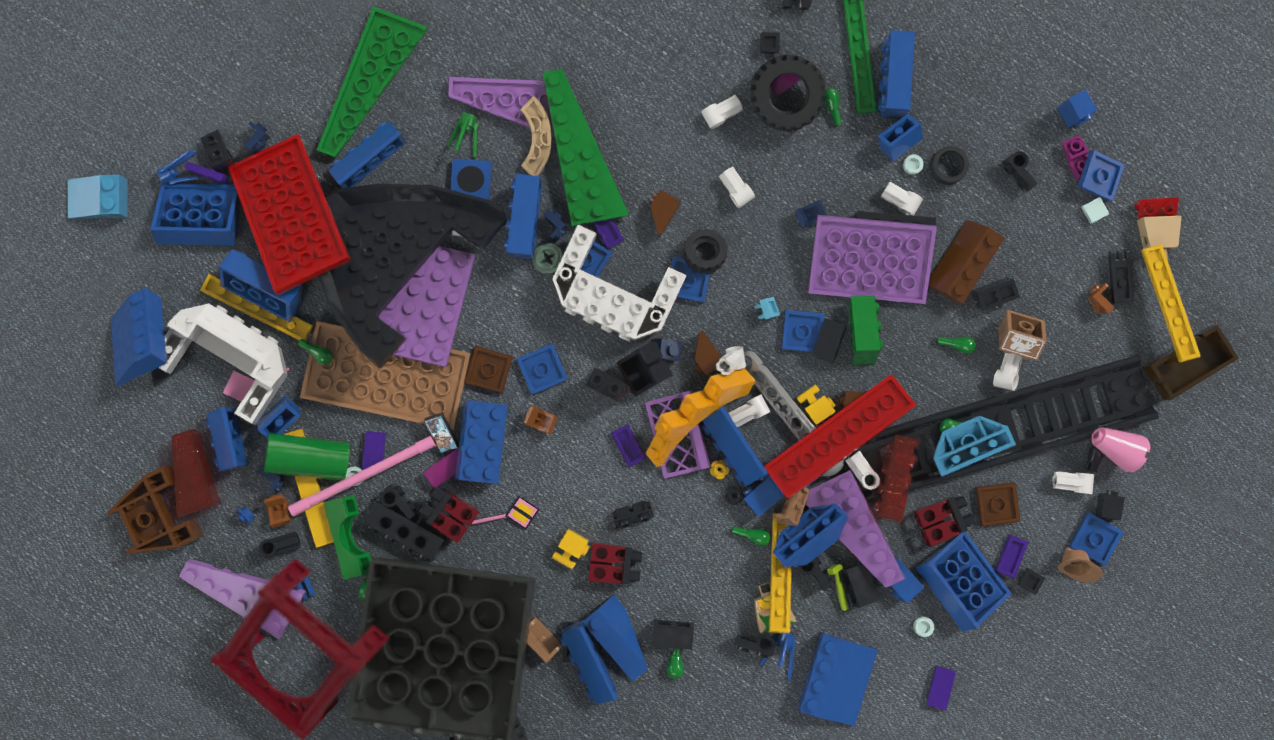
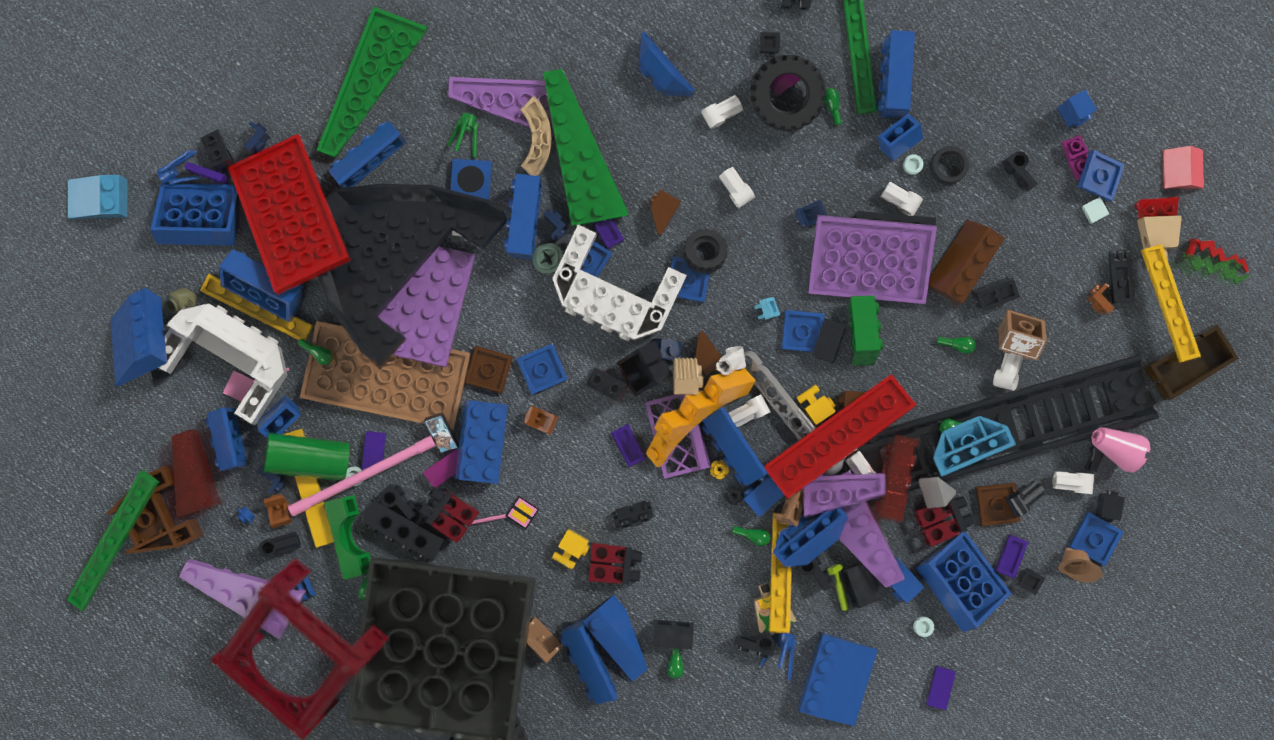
(112, 540): none -> green tile
(180, 299): none -> olive head
(661, 70): none -> blue wedge
(687, 376): none -> tan brick
(841, 491): none -> medium lavender wing
(936, 492): none -> light grey slope
(1021, 500): none -> black piece
(1183, 168): none -> coral slope
(1197, 263): none -> piece

